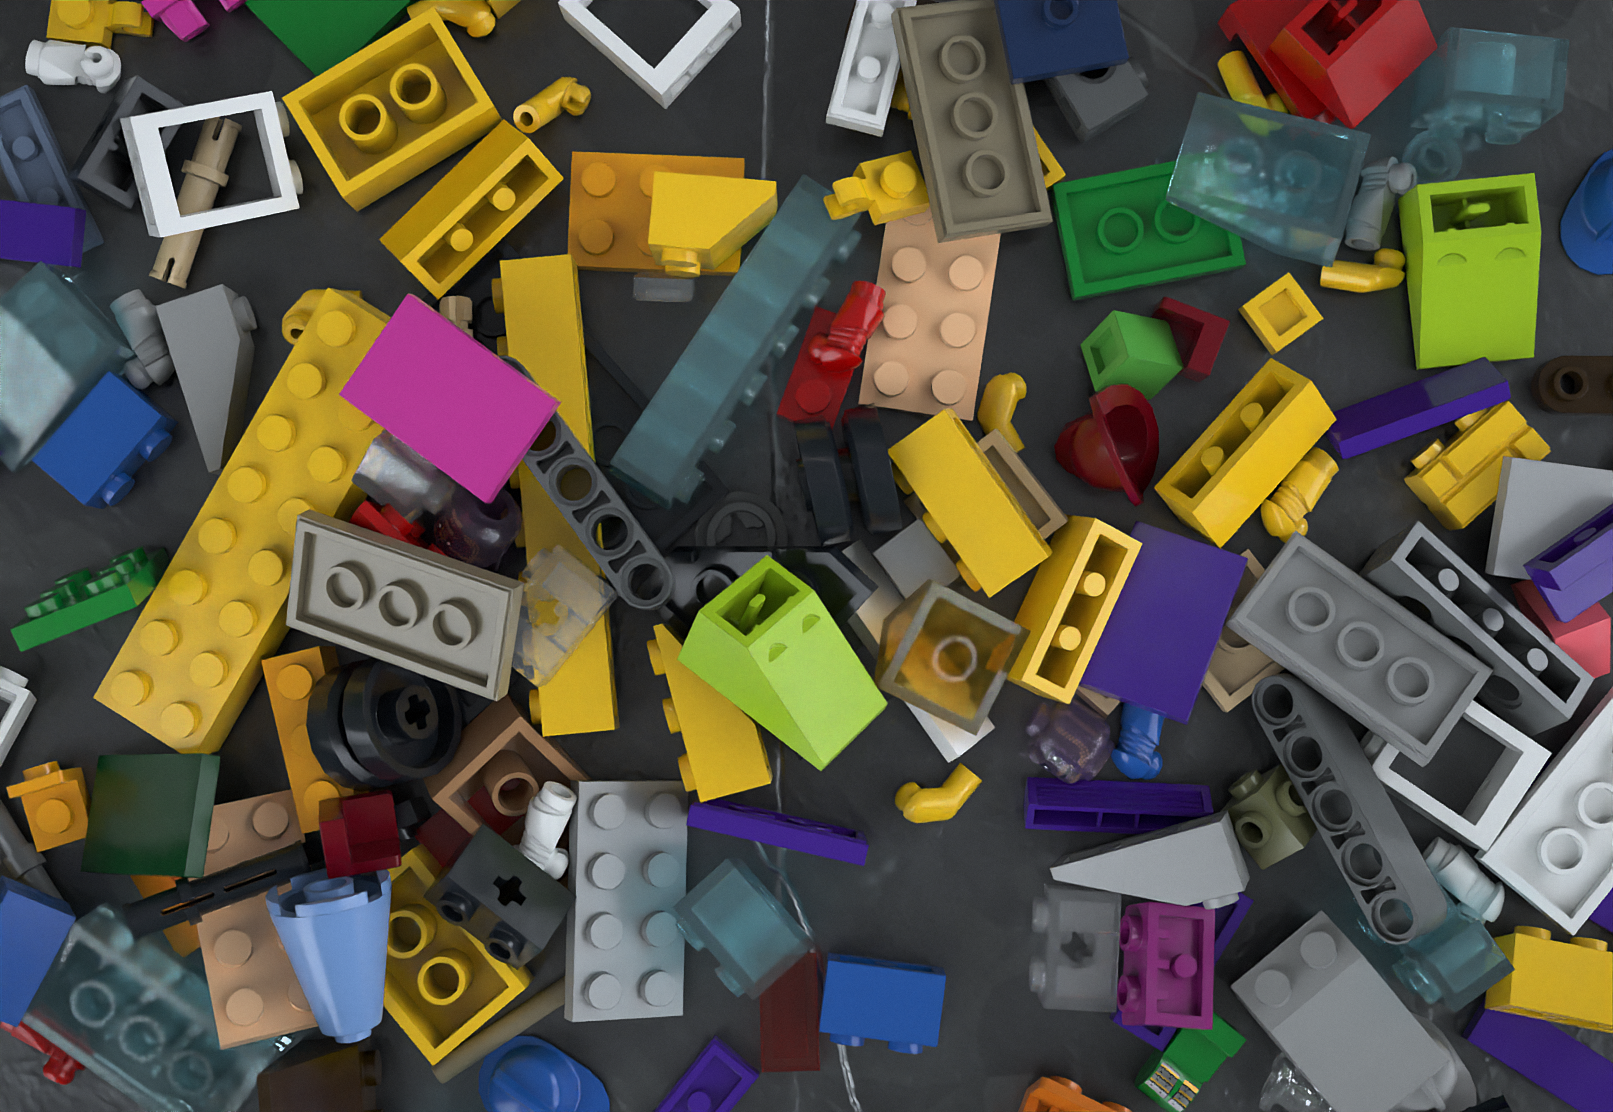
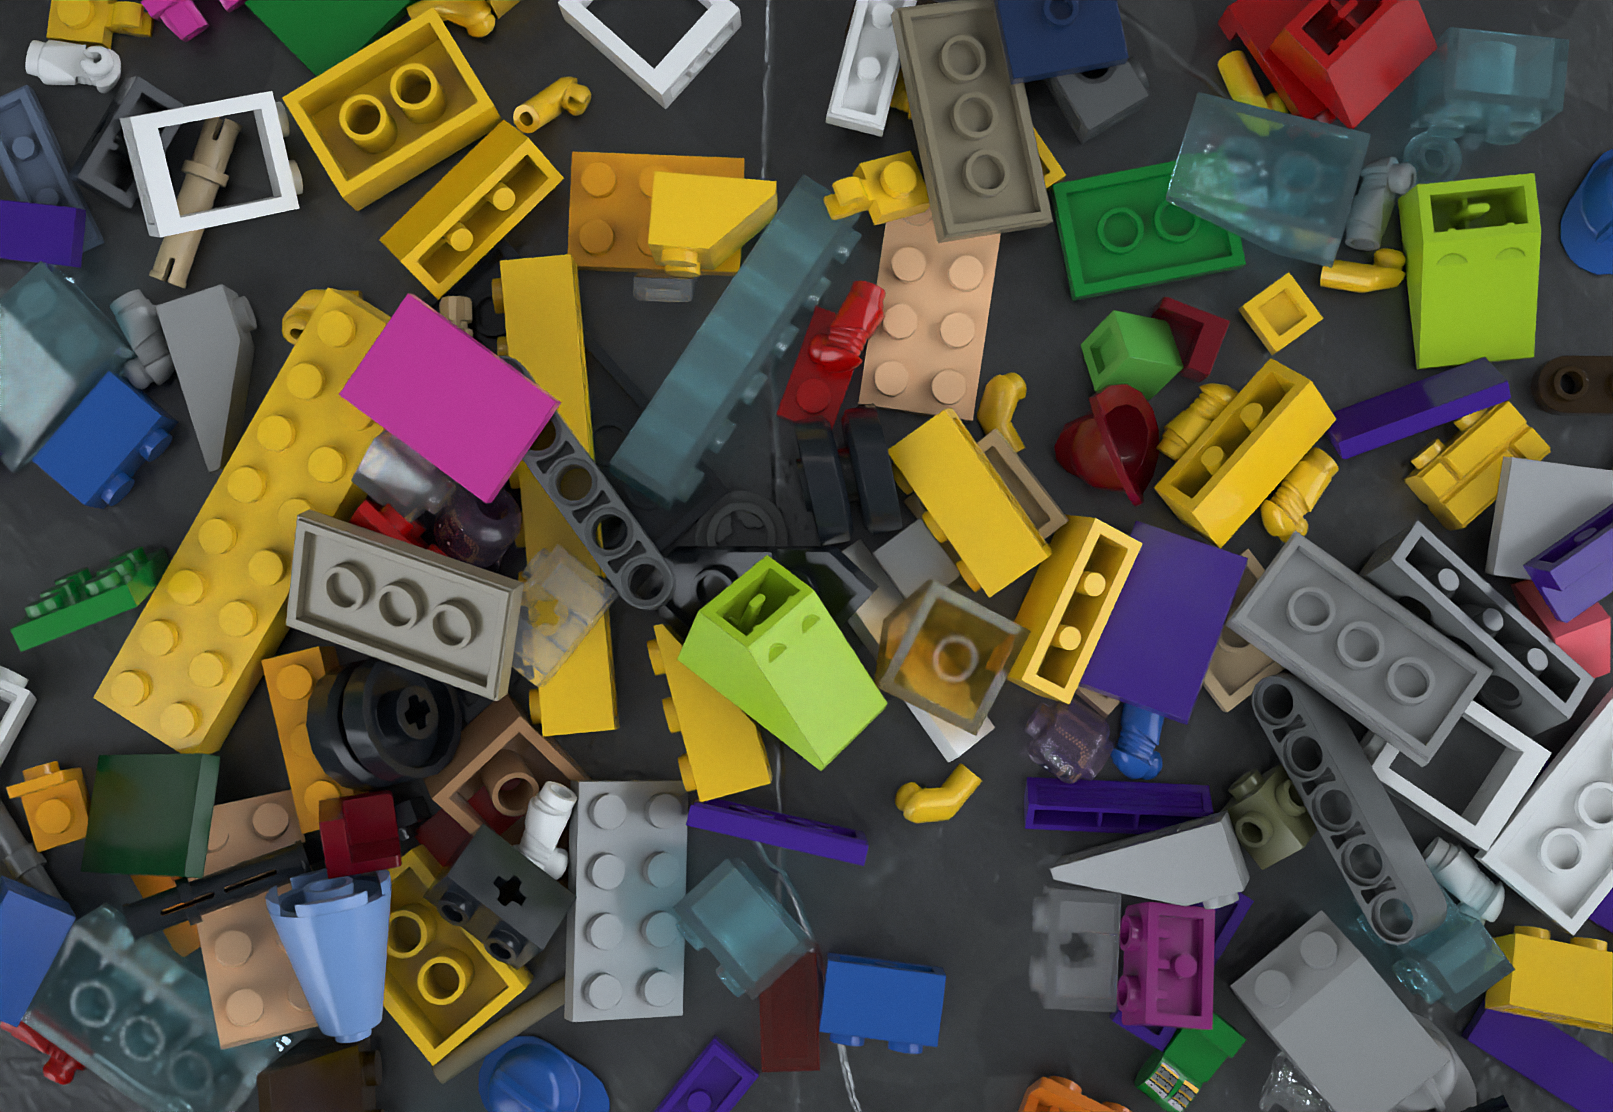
(1192, 422): none -> yellow arm

